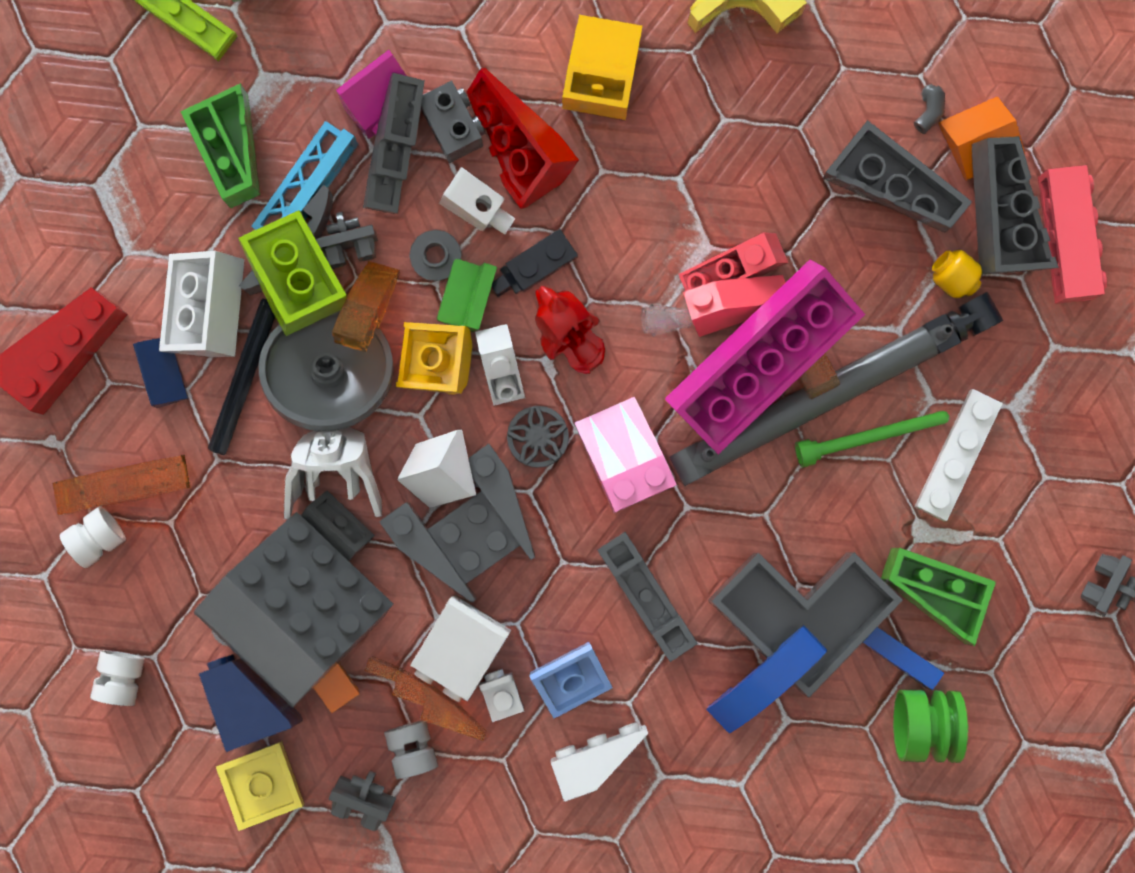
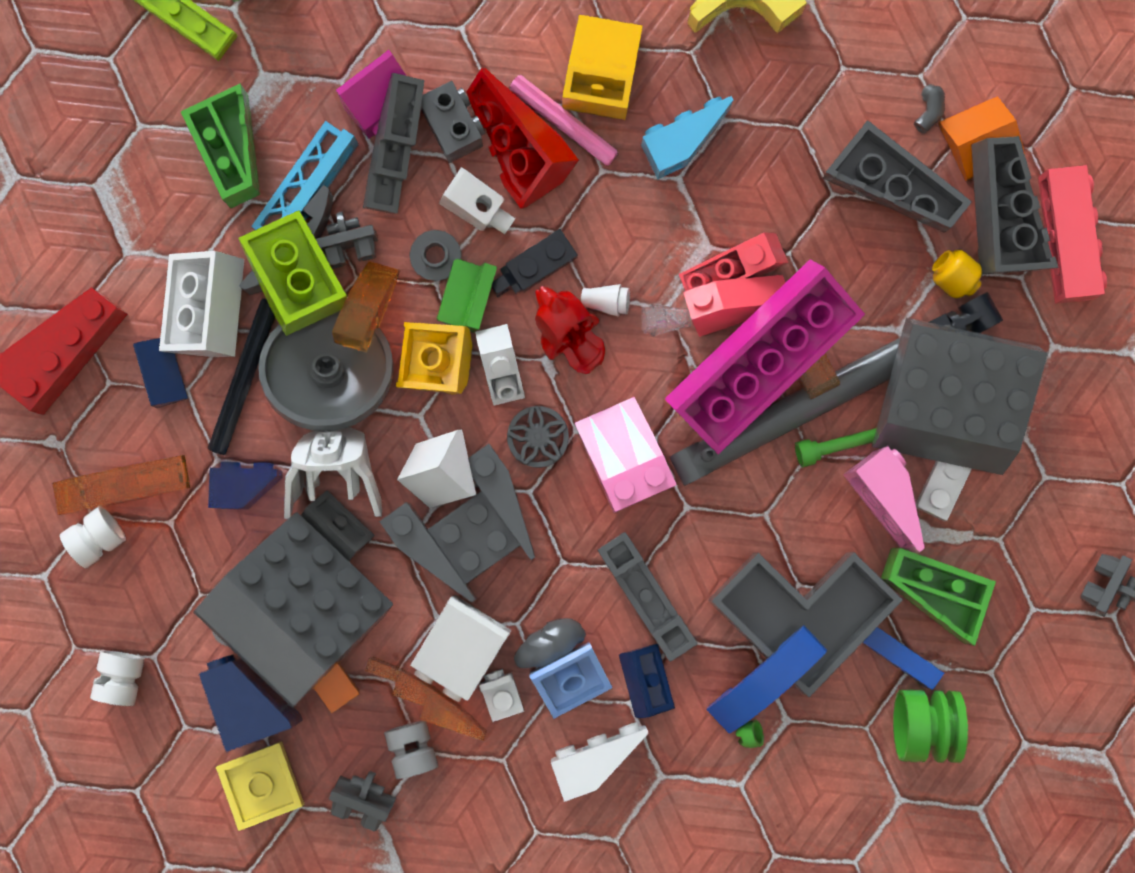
(240, 487): none -> clear blue slope
(549, 643): none -> dark grey arm
(563, 120): none -> bright pink axle
(607, 299): none -> white cone
(646, 681): none -> dark blue slope
(676, 144): none -> medium azure slope
(751, 734): none -> bright green hinge
(888, 493): none -> bright pink slope
(959, 396): none -> dark grey slope

